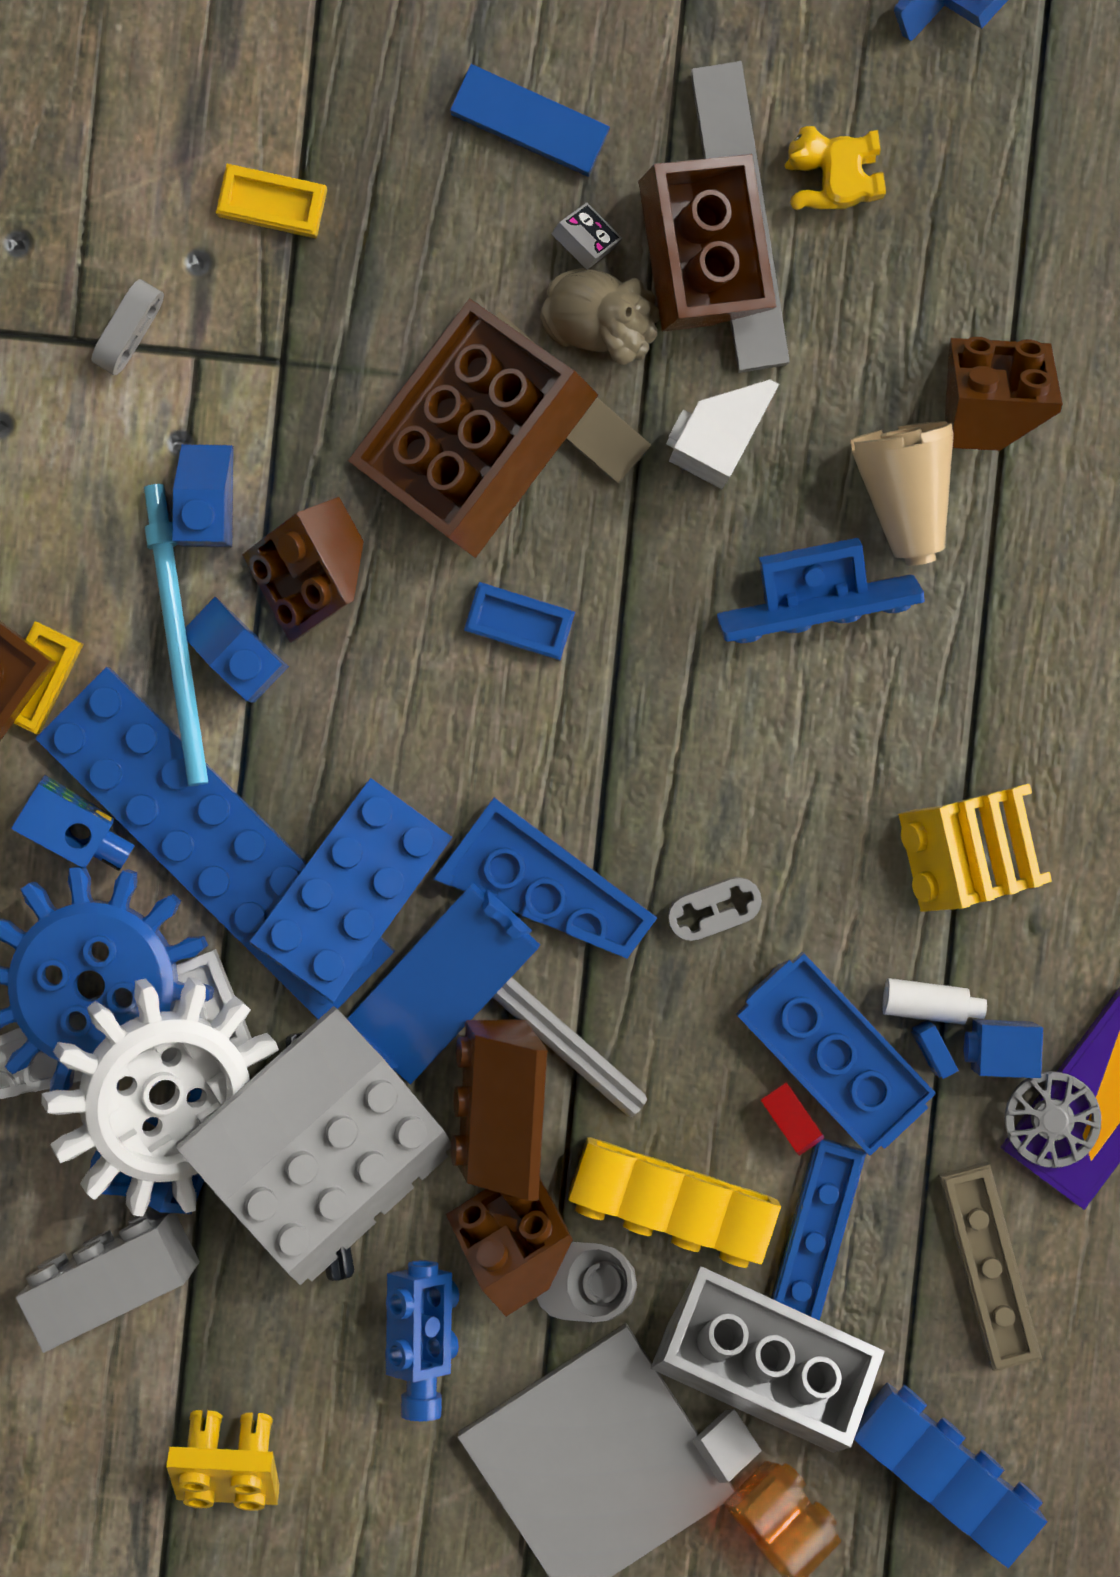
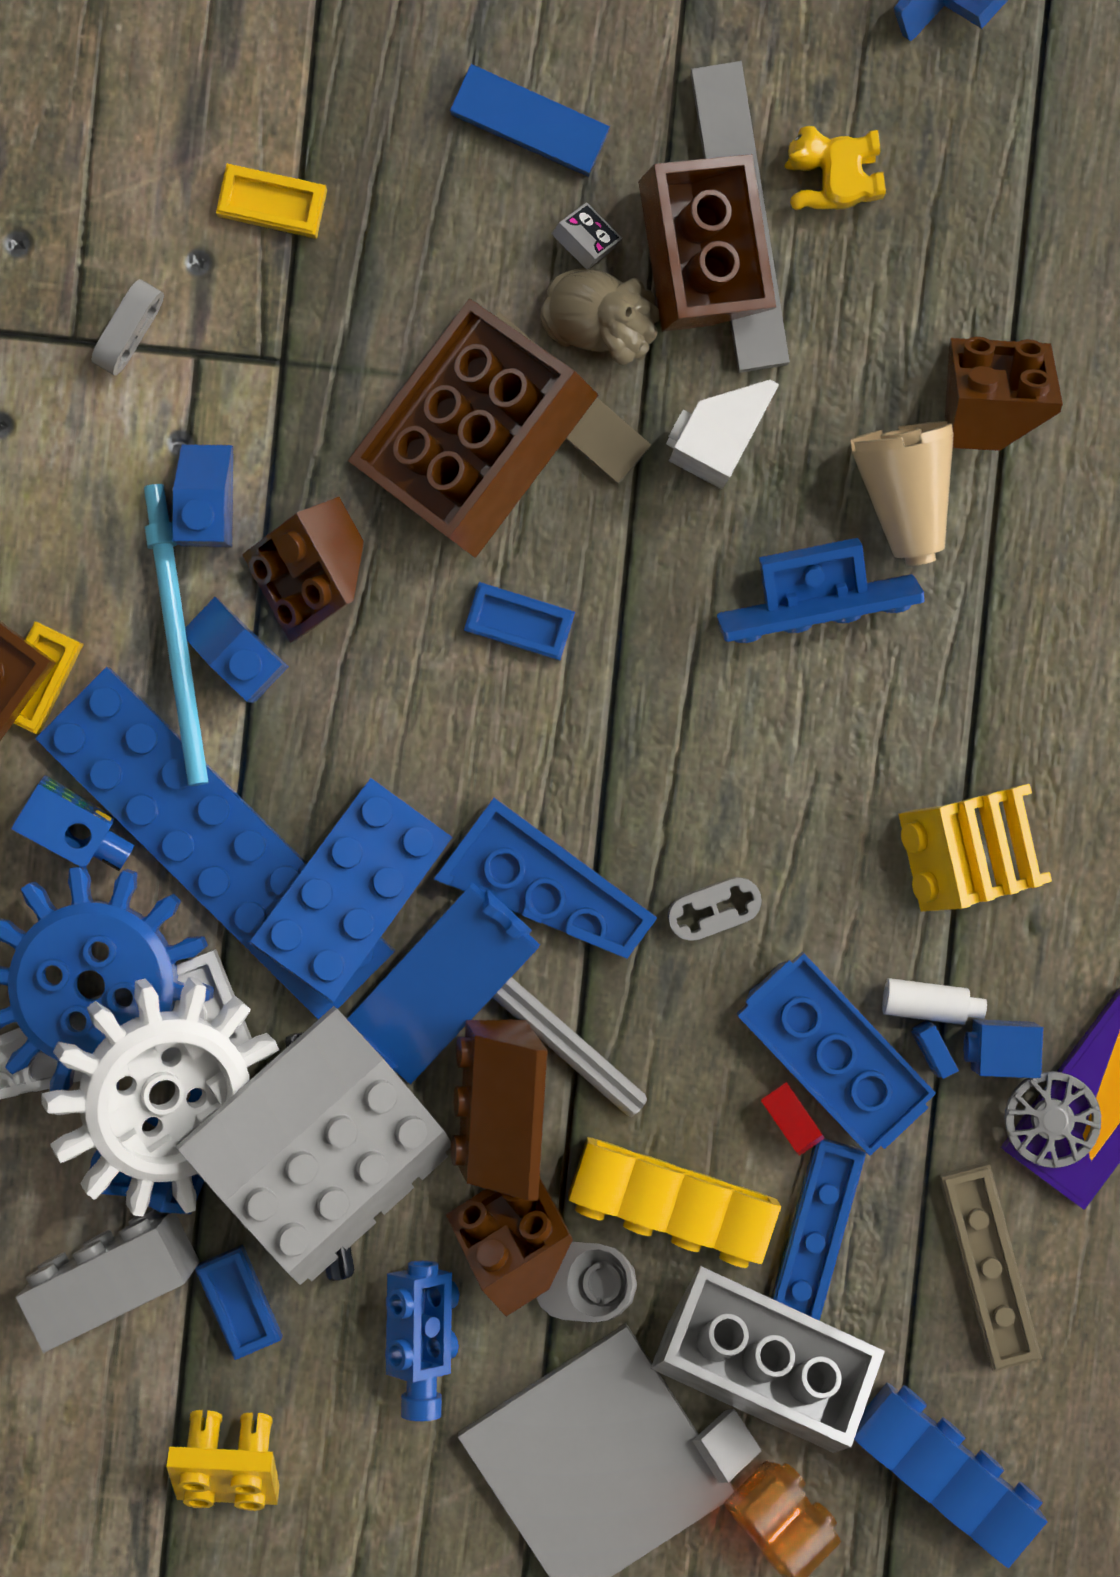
(238, 1302): none -> blue tile

